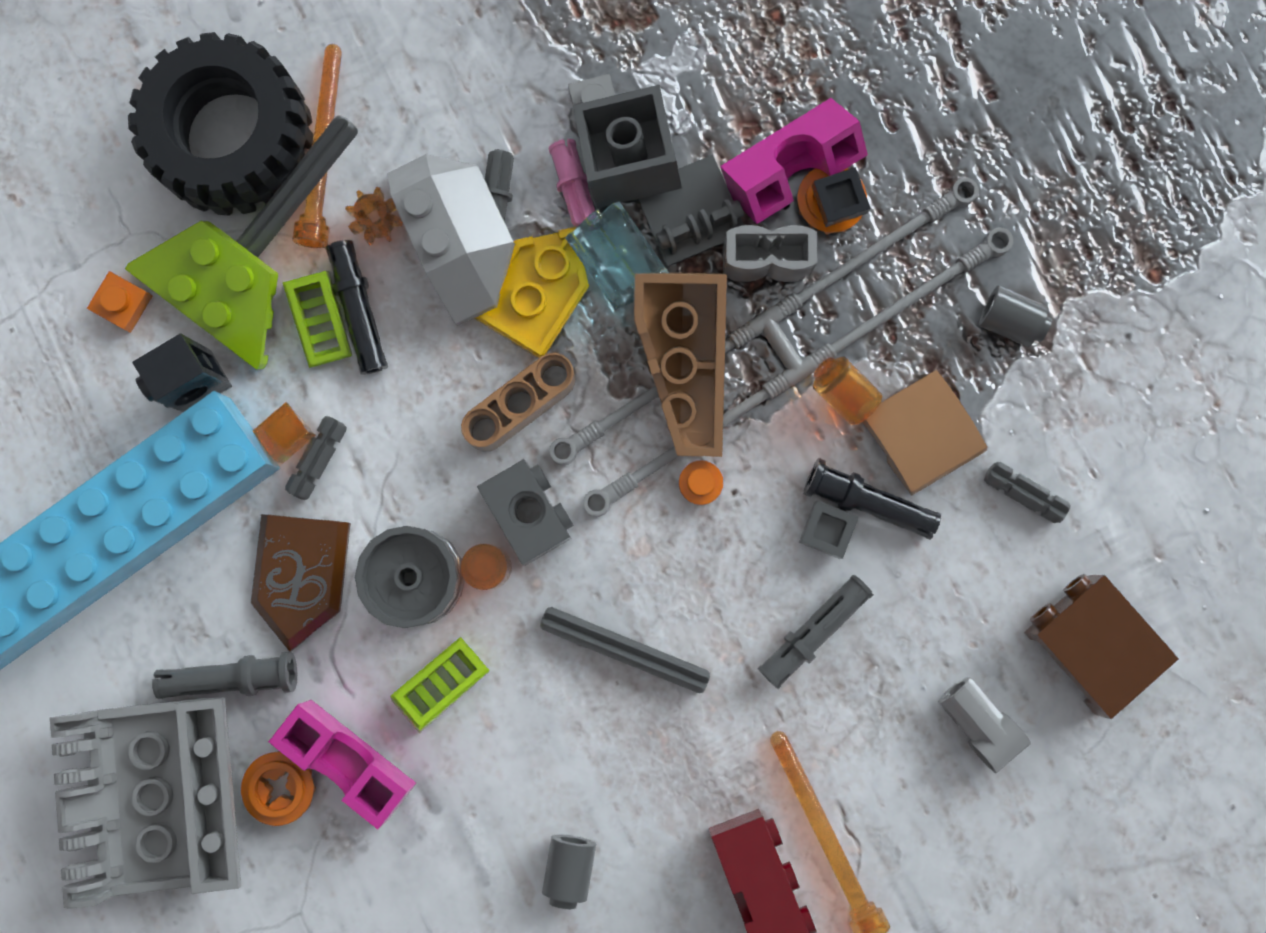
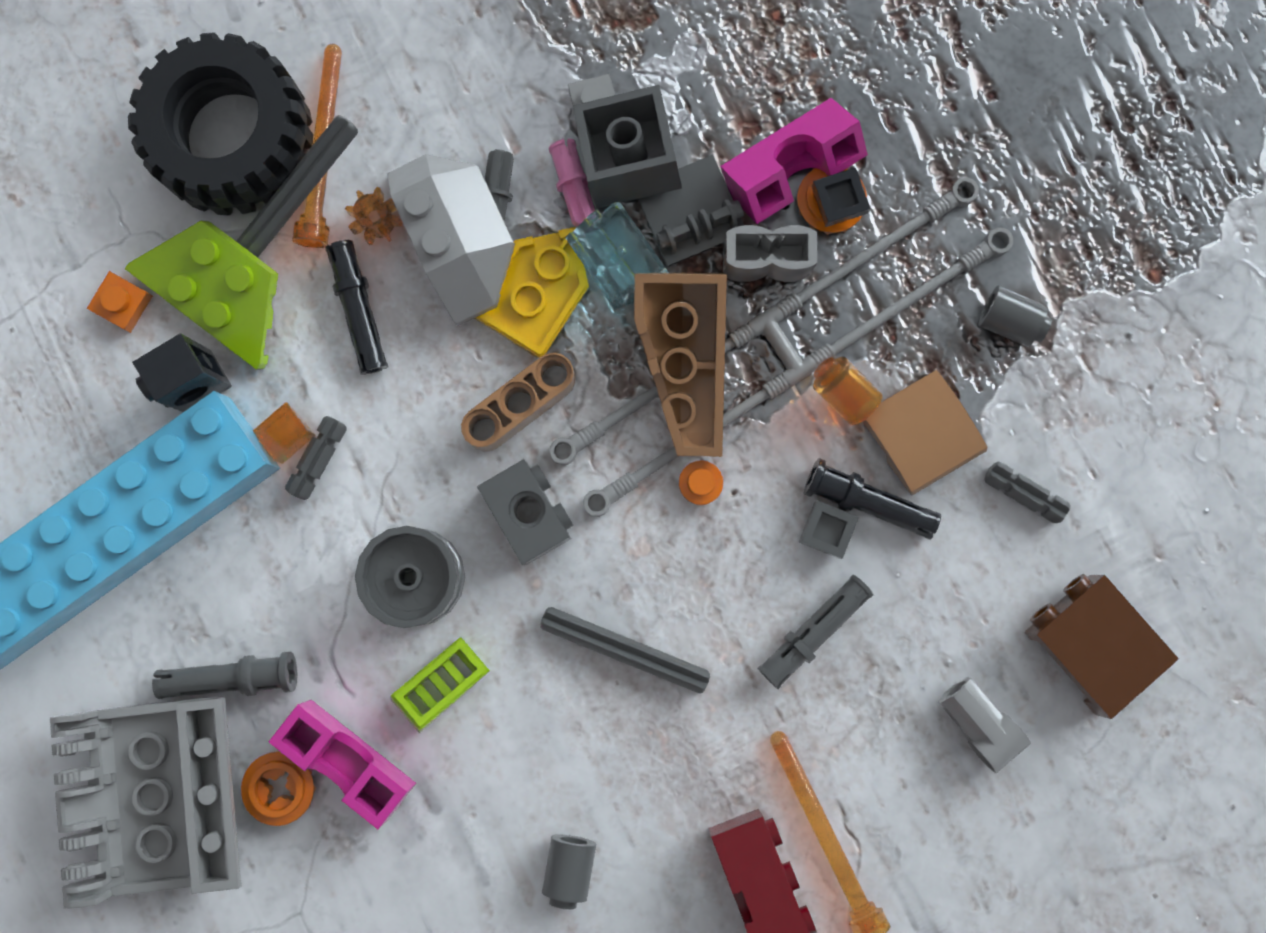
(299, 574): reddish brown tile -> none
(302, 284): lime slope -> none
(486, 567): clear orange brick -> none

